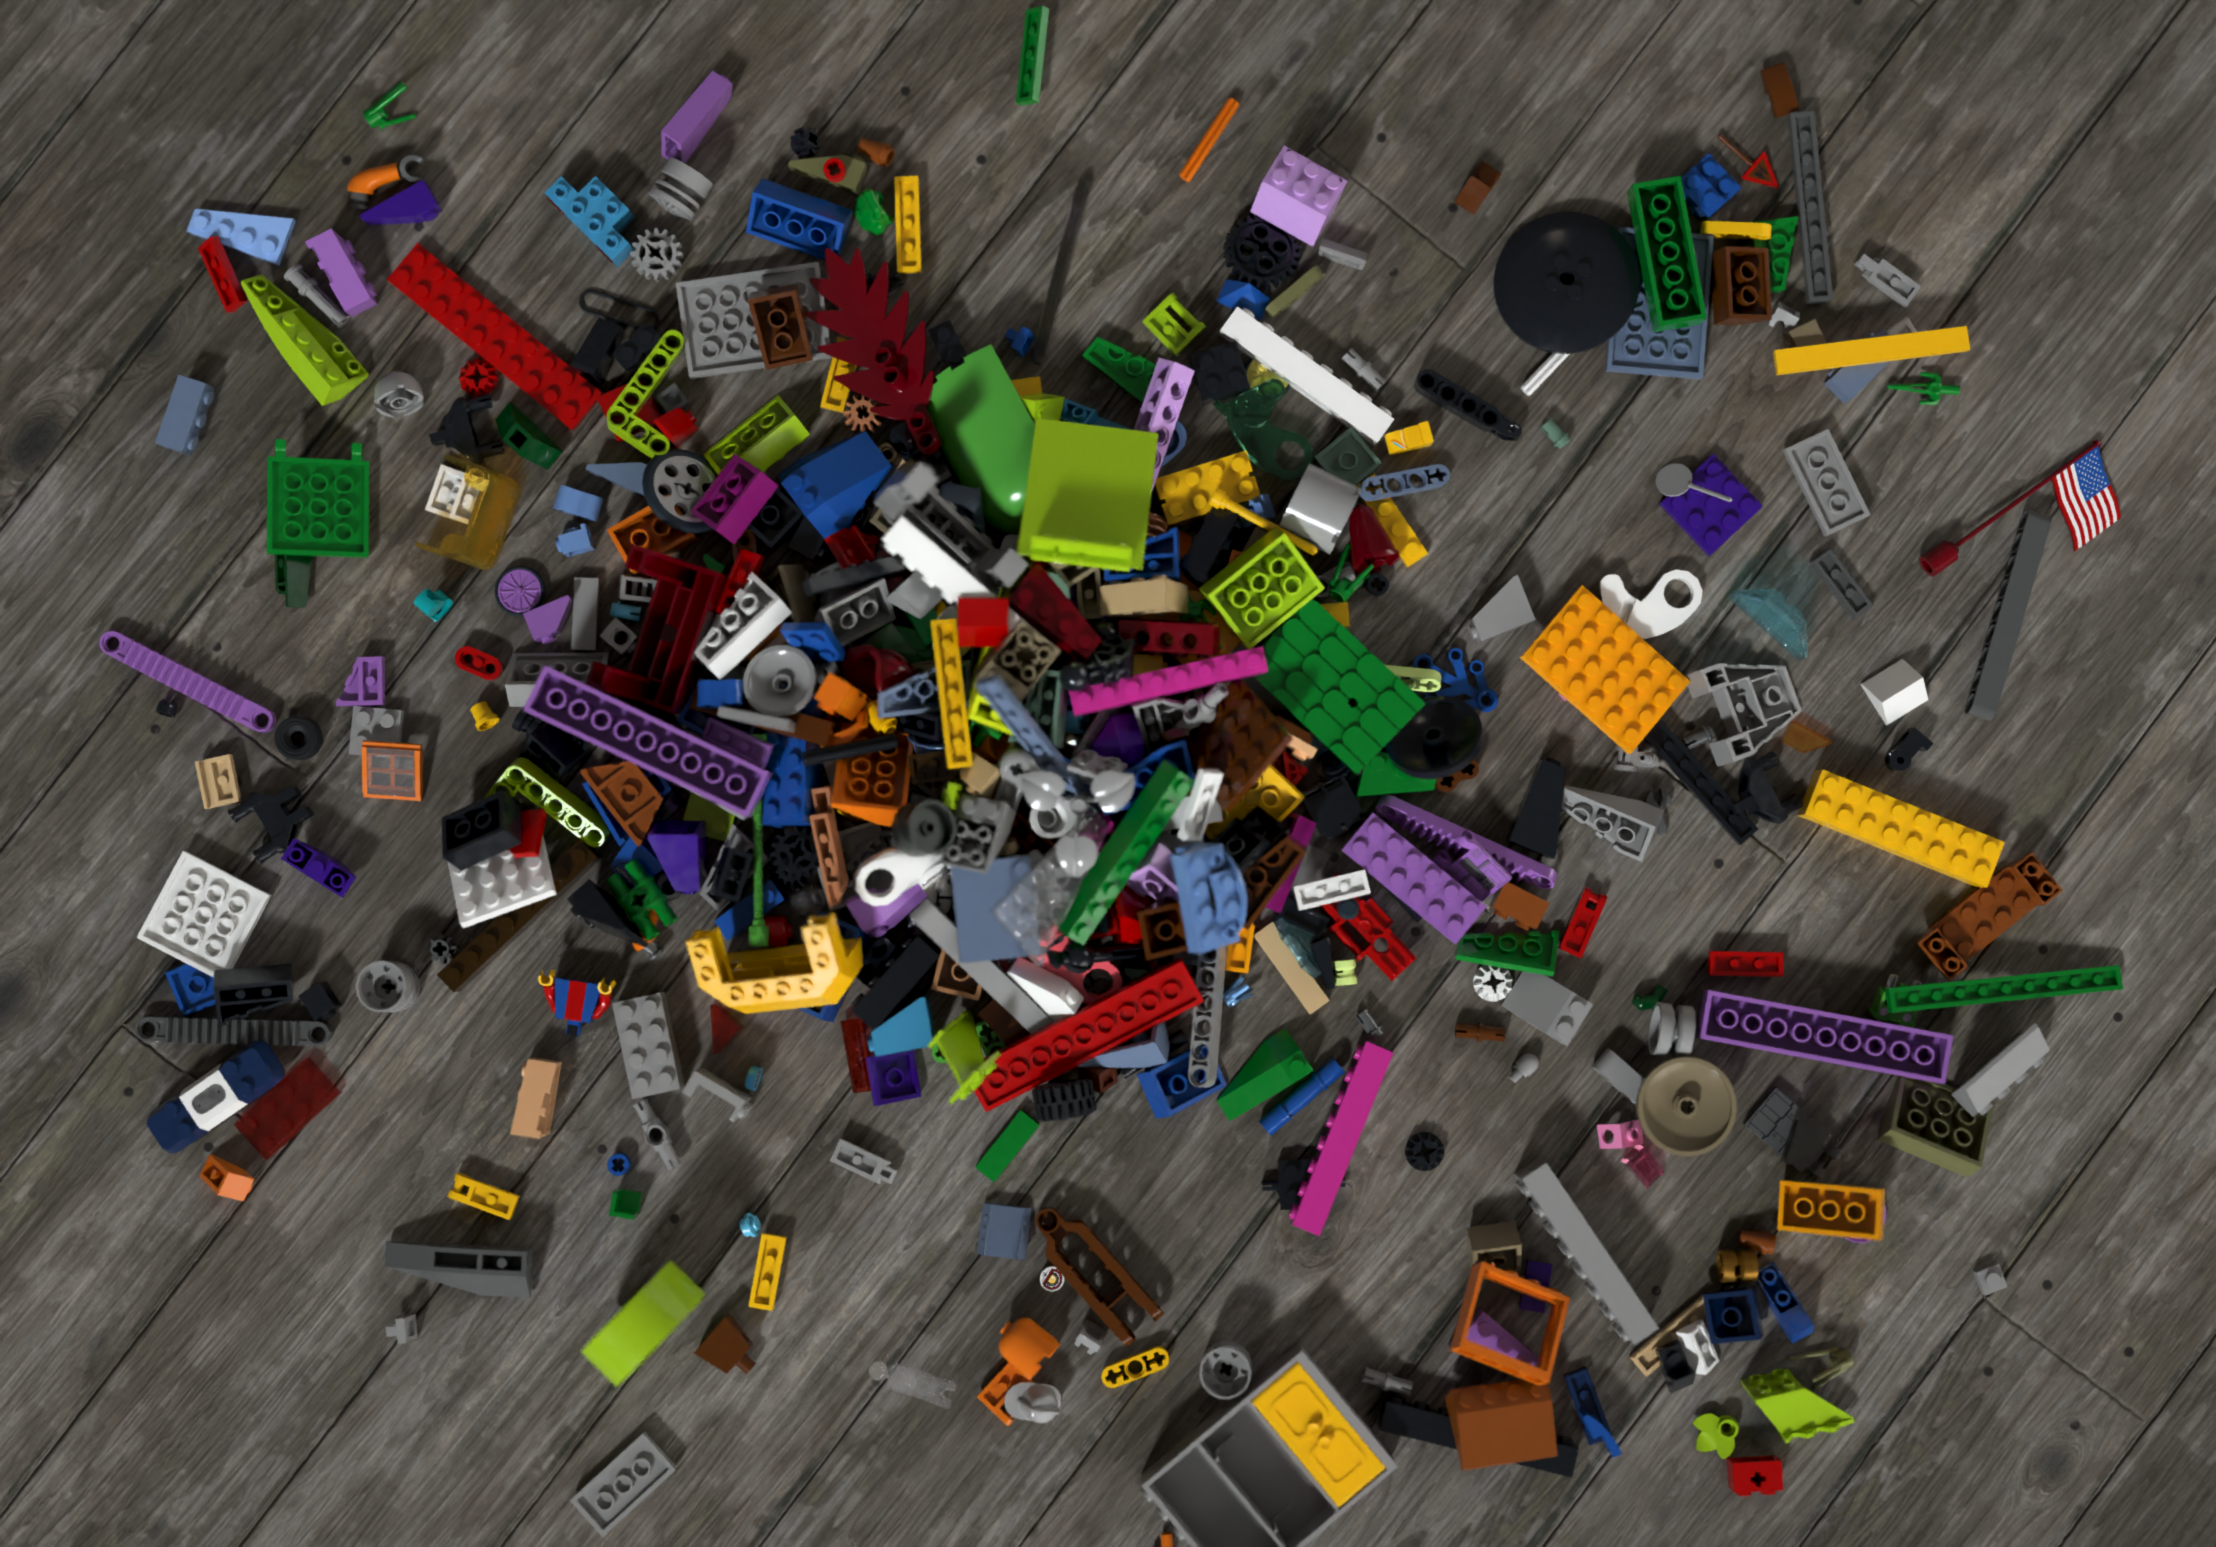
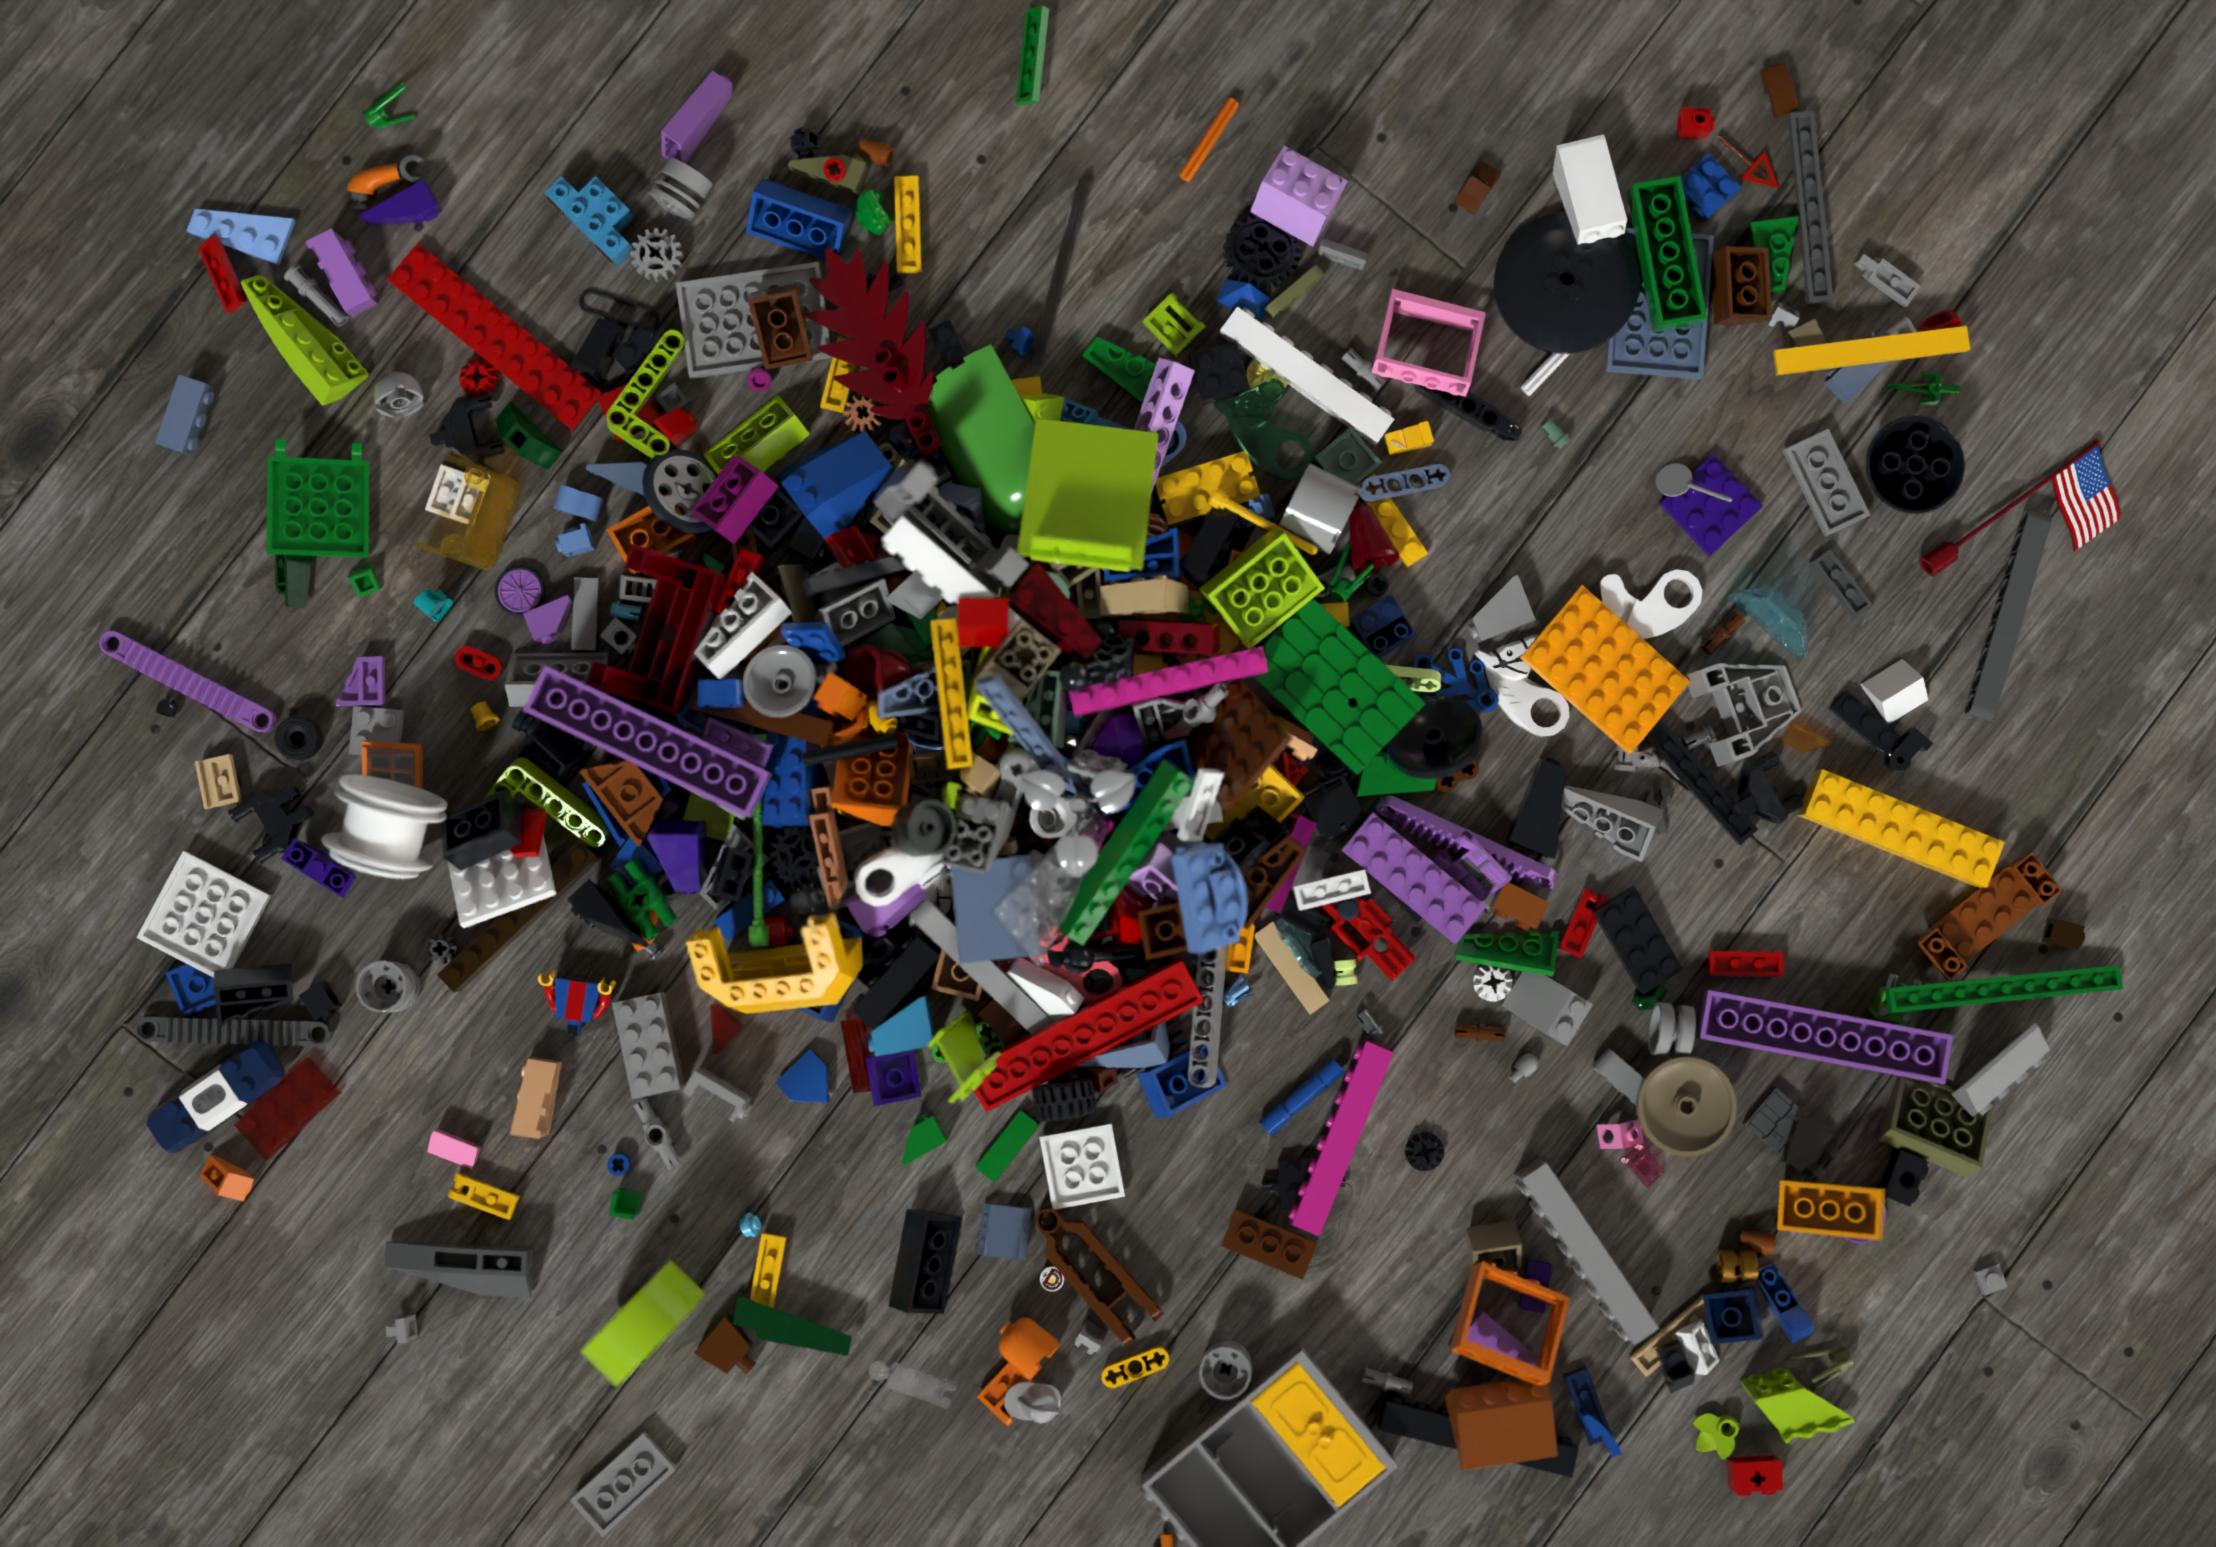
(364, 580): none -> green slope
(384, 826): none -> white wheel
(454, 1148): none -> bright pink slope
(753, 1078): dark azure tile -> none
(756, 719): light grey tile -> none
(759, 378): none -> magenta tile
(789, 1329): none -> dark green wedge
(806, 1080): none -> blue slope
(863, 1162): light grey hinge -> none
(923, 1137): none -> green slope
(924, 1262): none -> black slope
(1082, 1166): none -> white plate
(1269, 1071): green wedge -> none
(1269, 1244): none -> reddish brown brick
(1382, 627): none -> dark blue slope
(1436, 312): none -> bright pink window
(1515, 692): none -> white animal
(1589, 189): none -> white slope
(1637, 940): none -> black plate
(1694, 123): none -> red brick
(1722, 633): none -> reddish brown pin
(1736, 230): yellow beam -> none
(1865, 723): none -> black plate
(1898, 1164): none -> black brick
(1915, 465): none -> black cone
(1941, 320): none -> rock
(2063, 934): none -> dark brown brick

